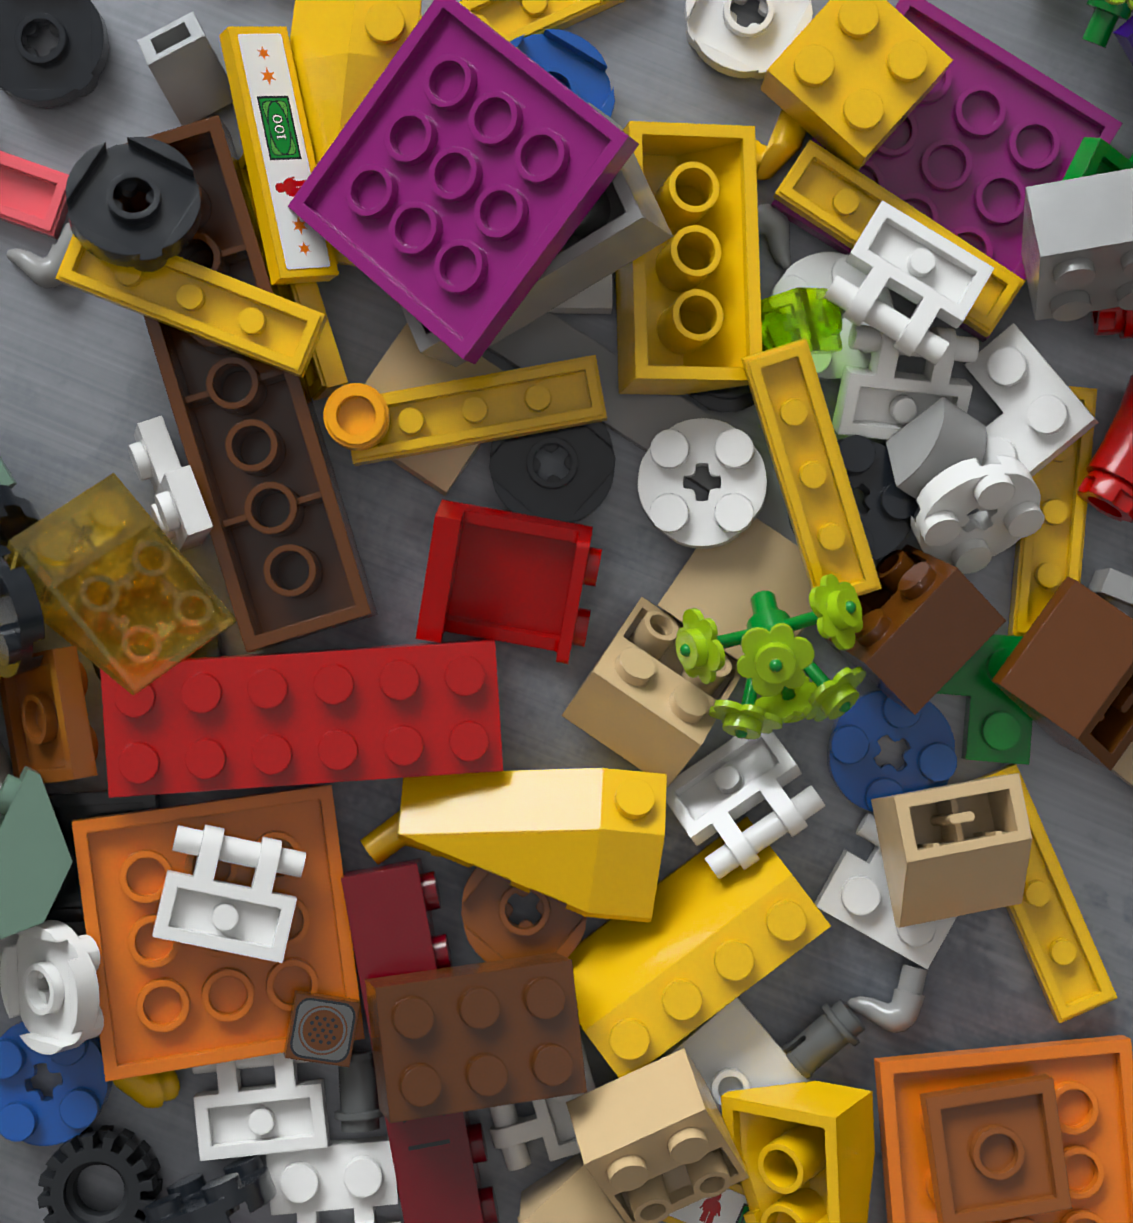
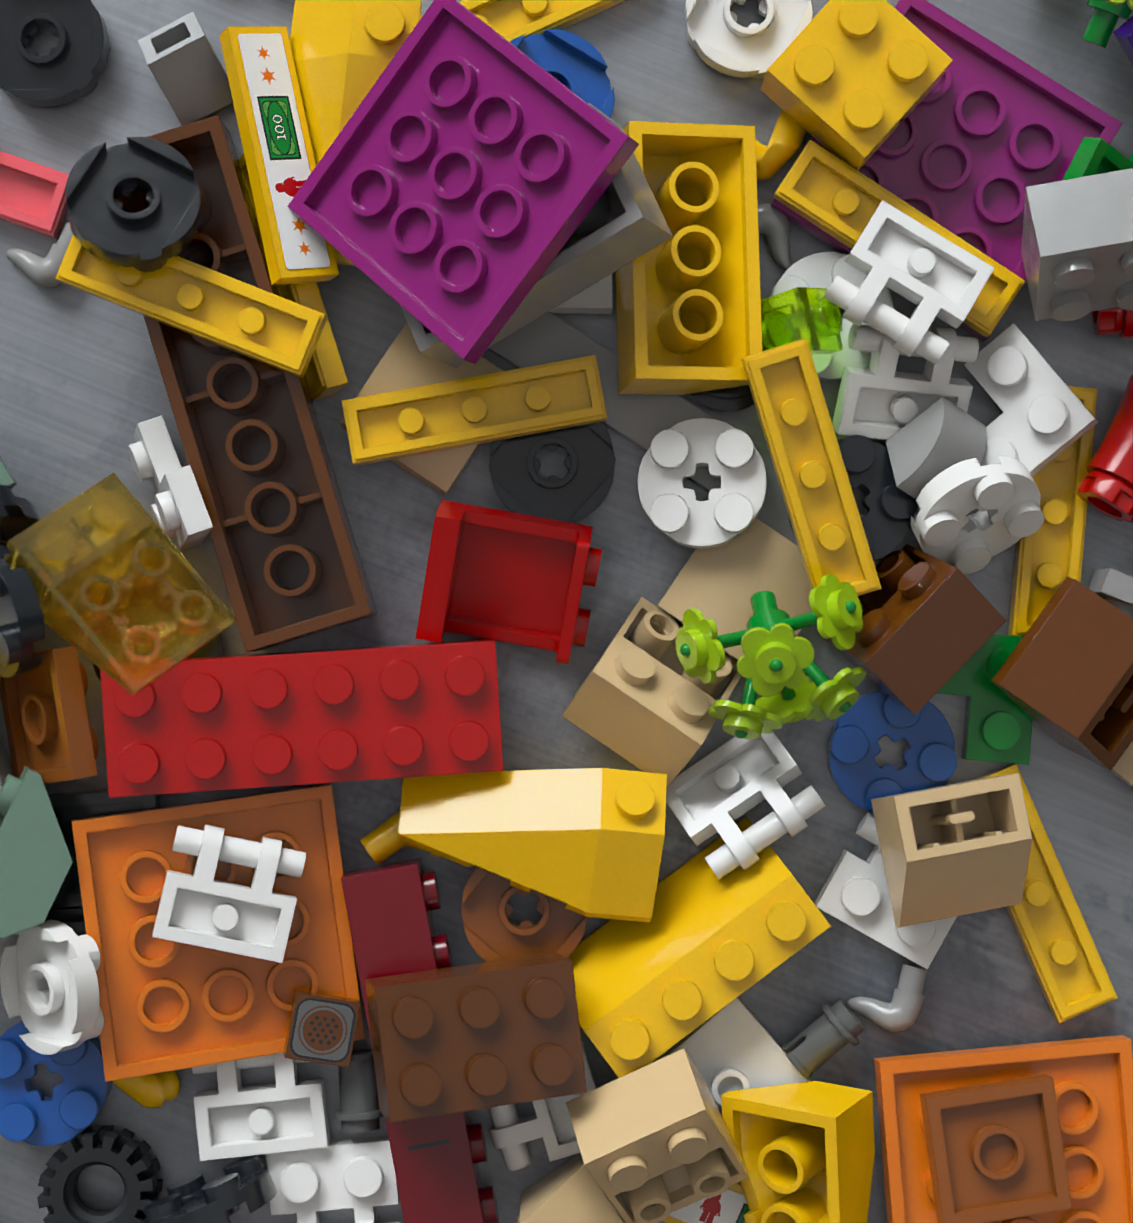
(356, 416): light orange tile -> none

